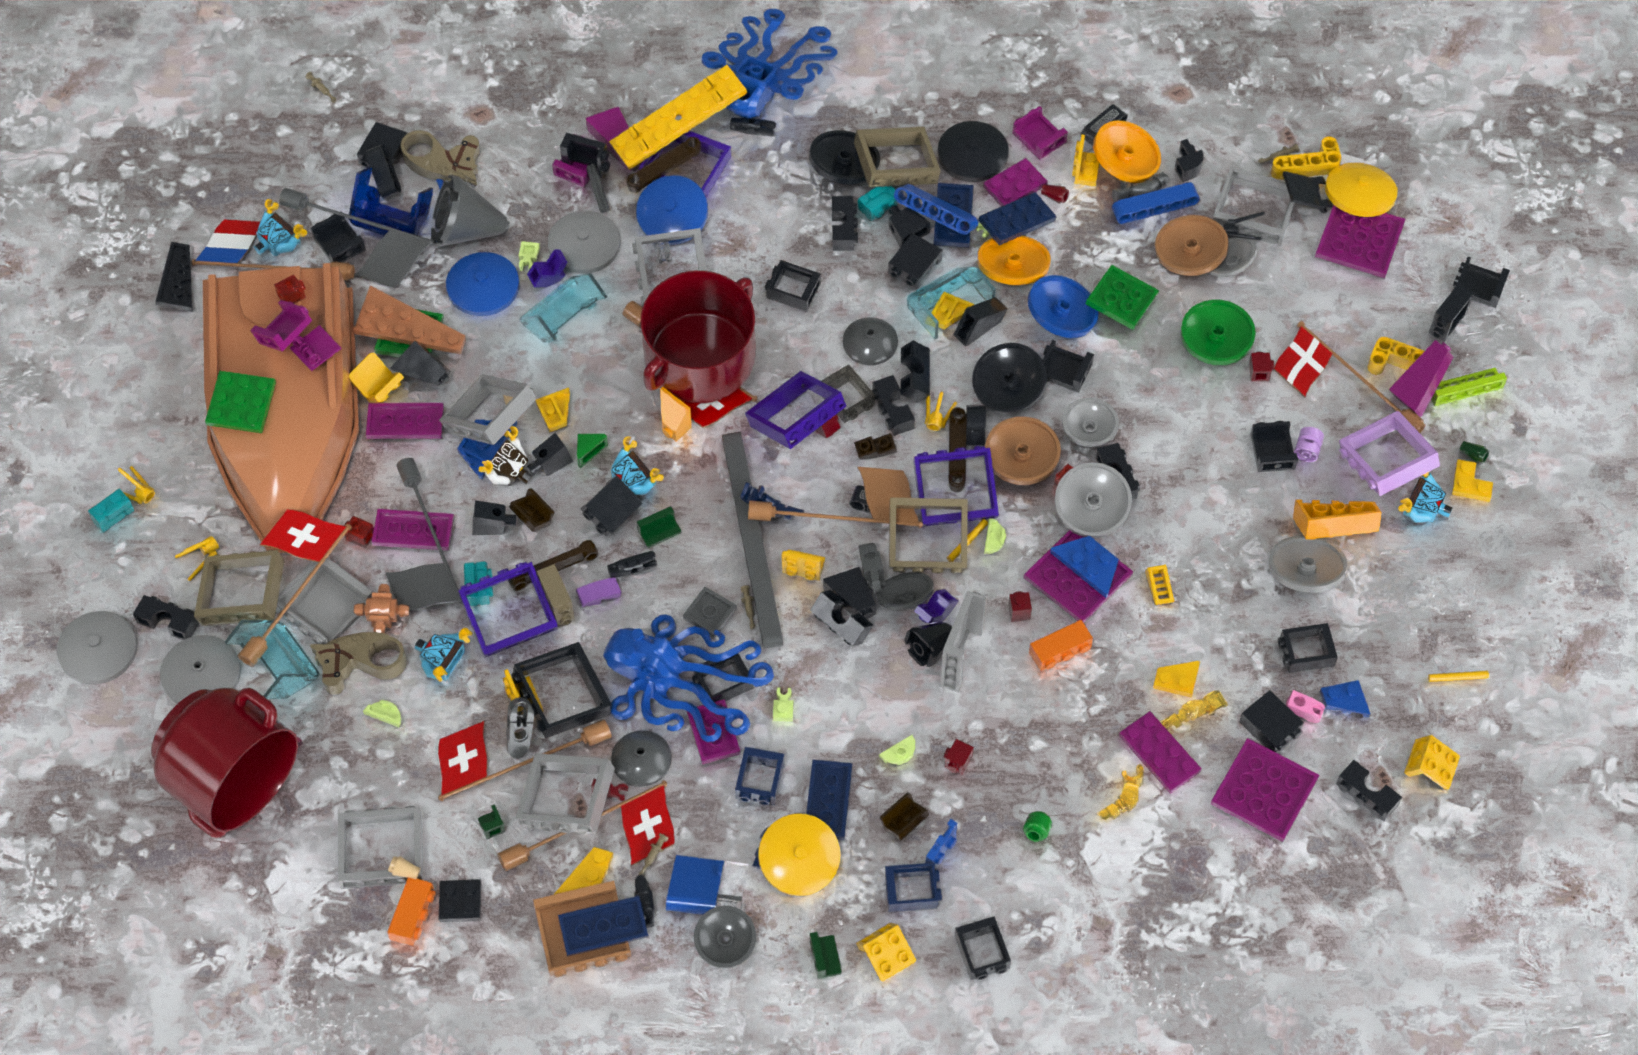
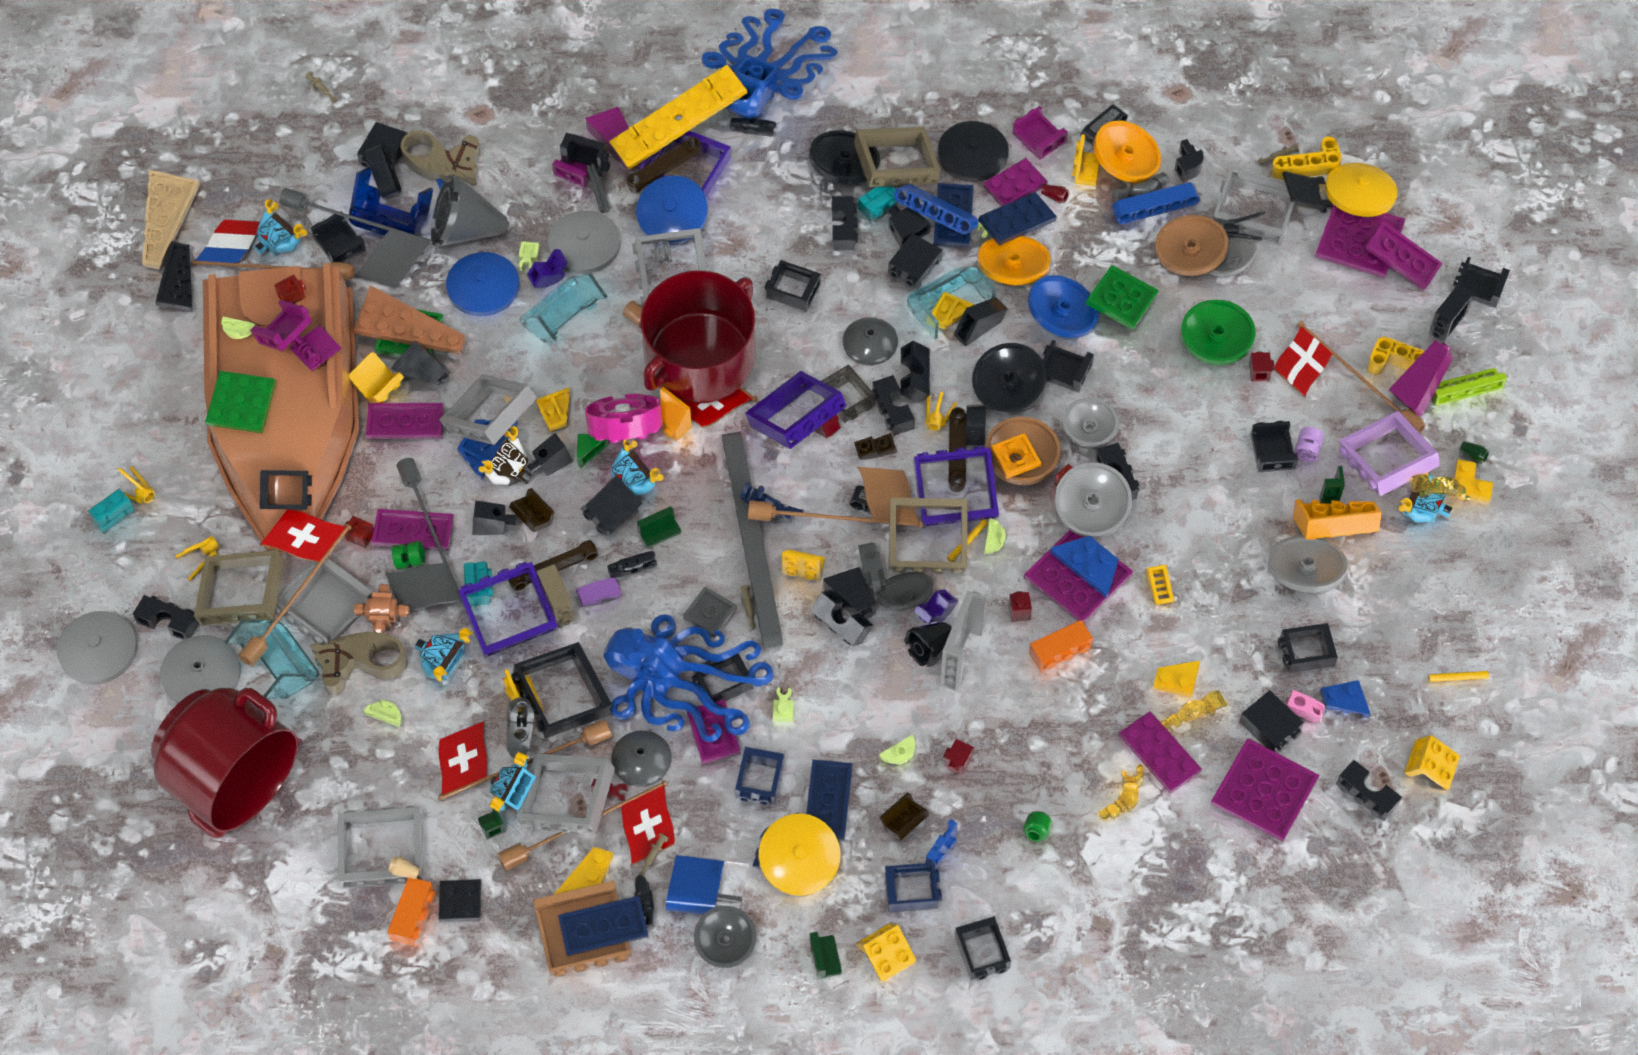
(165, 211): none -> tan wing
(236, 328): none -> yellowish green plate
(264, 490): none -> black window
(407, 555): none -> green wheel
(511, 785): none -> medium azure torso
(623, 418): none -> dark pink piece
(1015, 445): none -> light orange piece
(1333, 488): none -> dark green panel
(1403, 255): none -> magenta plate
(1440, 485): none -> clear yellow piece

